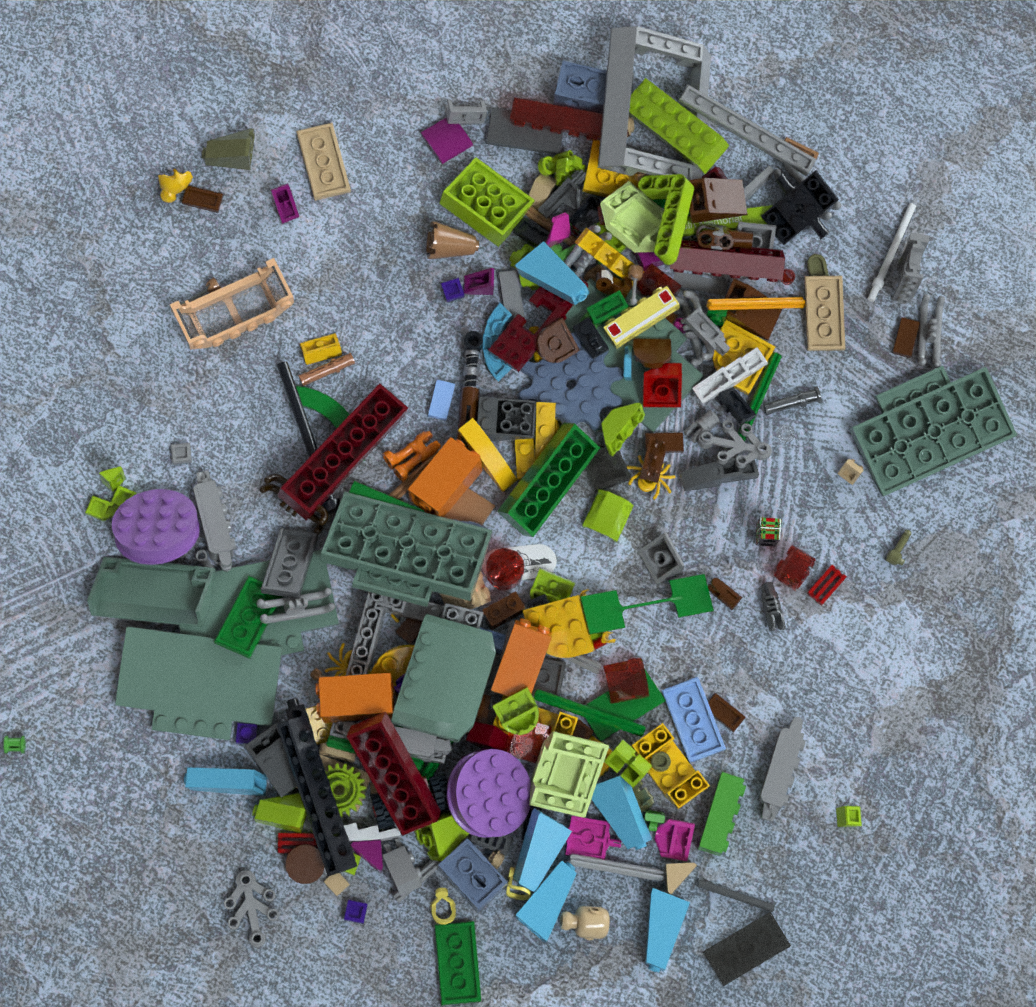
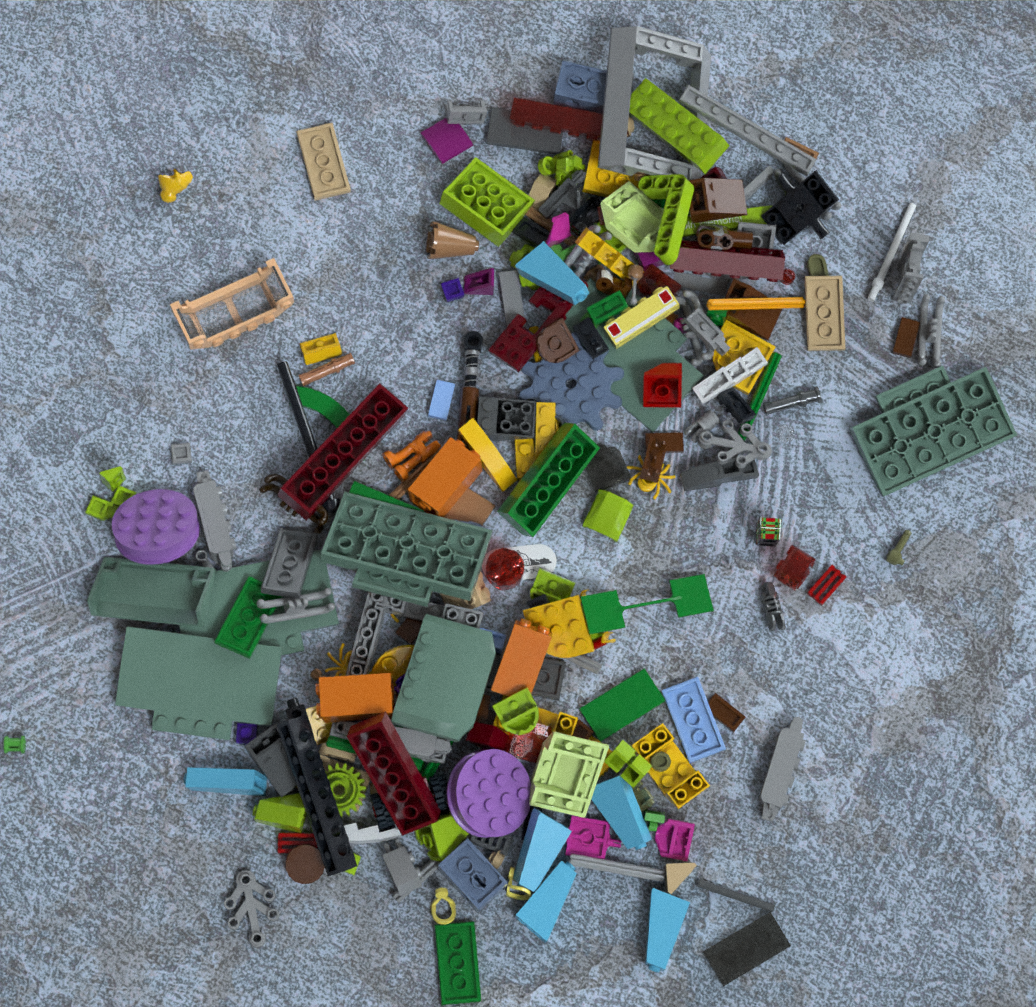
(202, 199): reddish brown tile -> none
(211, 286): hinge -> none
(231, 150): olive slope -> none
(284, 203): magenta slope -> none
(336, 883): tan piece -> none
(355, 912): dark purple plate -> none
(370, 852): magenta slope -> none
(495, 326): medium azure tile -> none
(503, 611): reddish brown brick -> none
(587, 921): tan piece -> none
(589, 712): green axle -> none
(620, 425): lime slope -> none
(626, 680): clear red slope -> none
(628, 363): medium azure tile -> none
(652, 352): reddish brown tile -> none
(661, 558): light grey slope -> none
(721, 813): bright green brick -> none
(724, 593): reddish brown hinge -> none
(848, 816): lime slope -> none
(850, 471): tan tile -> none

